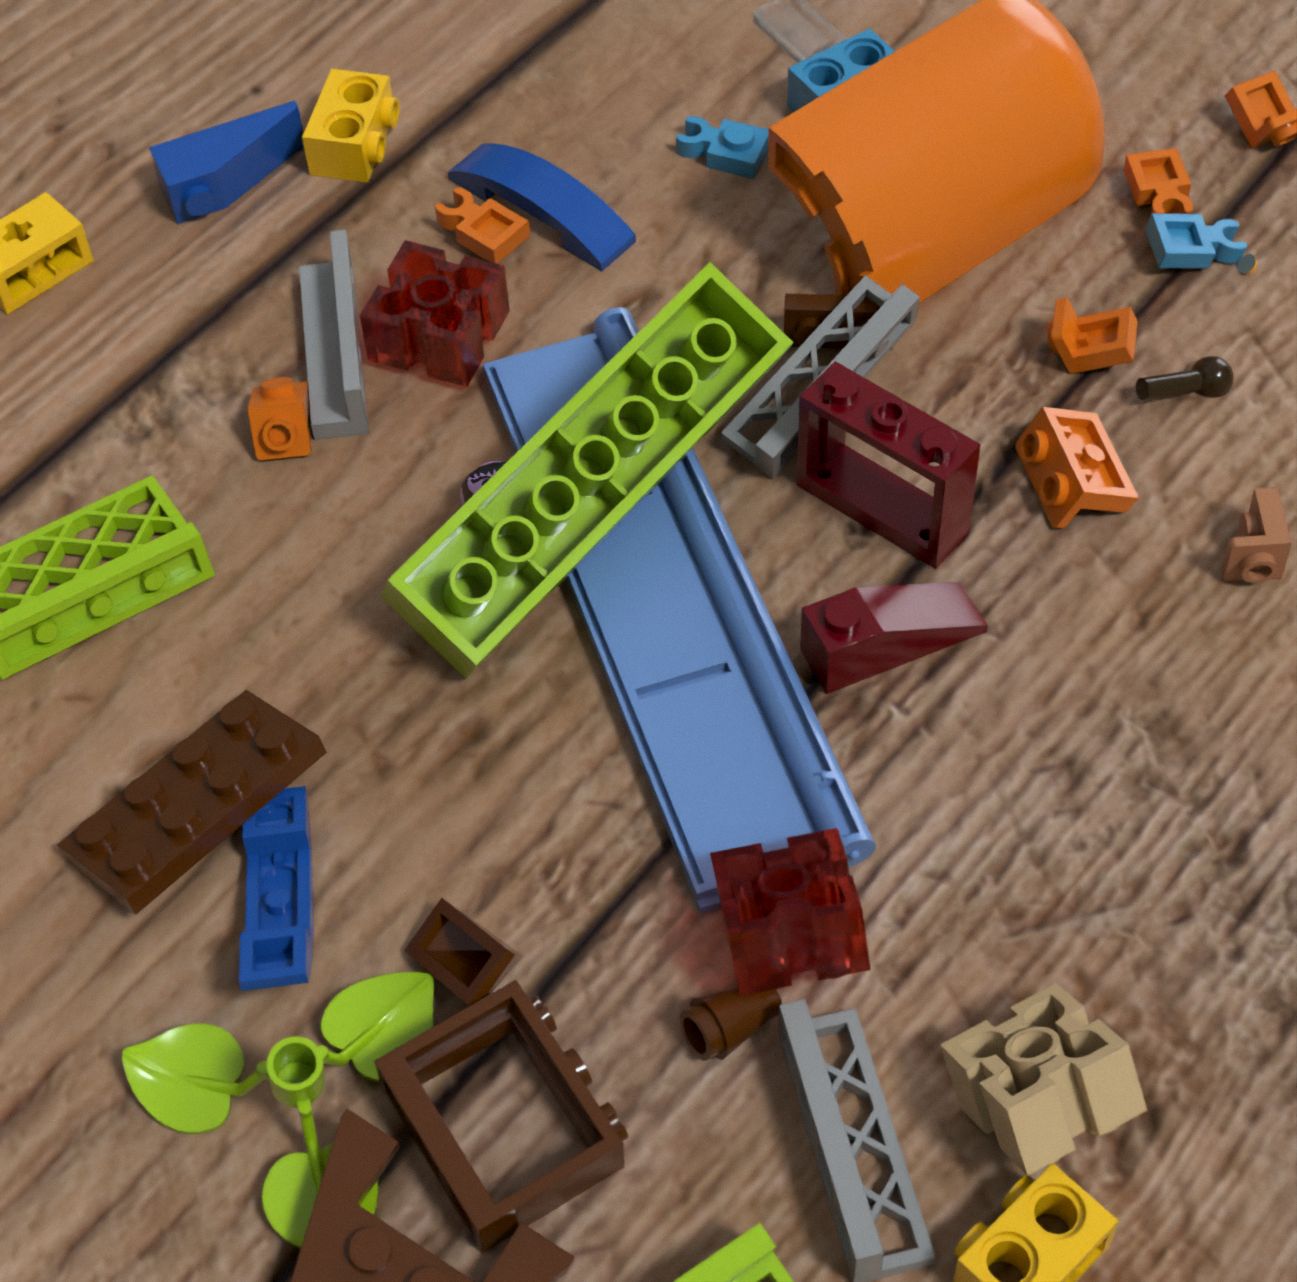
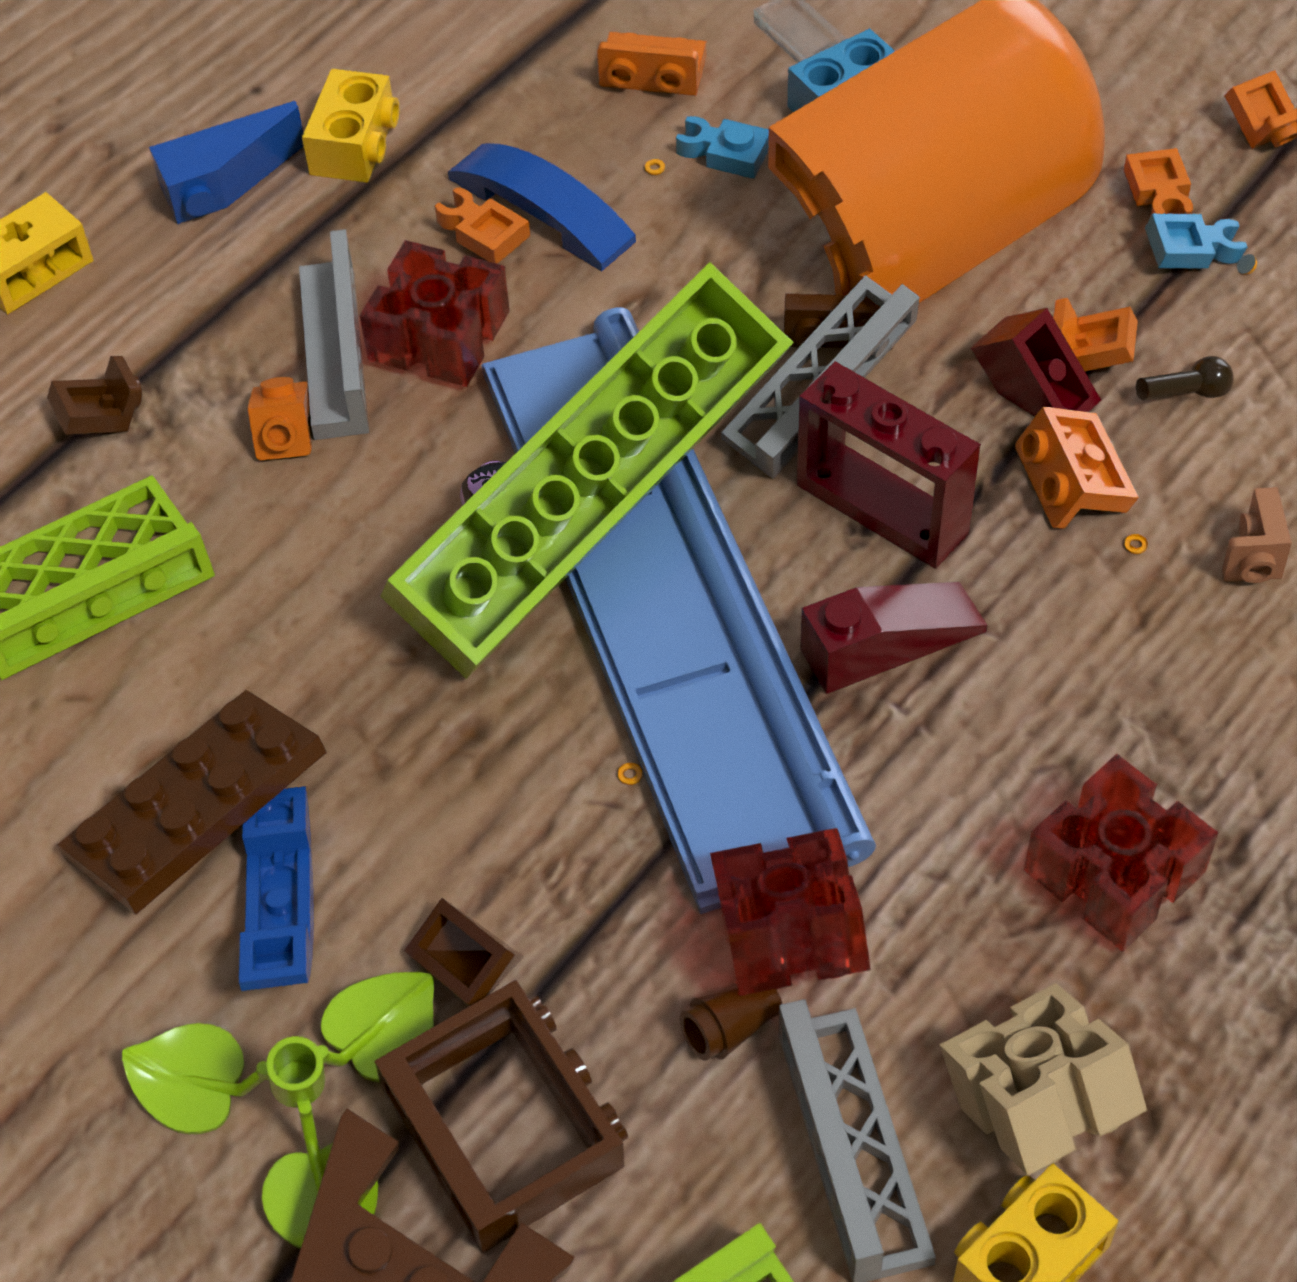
(97, 403): none -> reddish brown bracket
(630, 781): none -> light orange piece
(651, 63): none -> orange bracket
(654, 172): none -> light orange piece
(1034, 364): none -> dark red slope
(1119, 851): none -> clear red brick
(1140, 538): none -> light orange piece

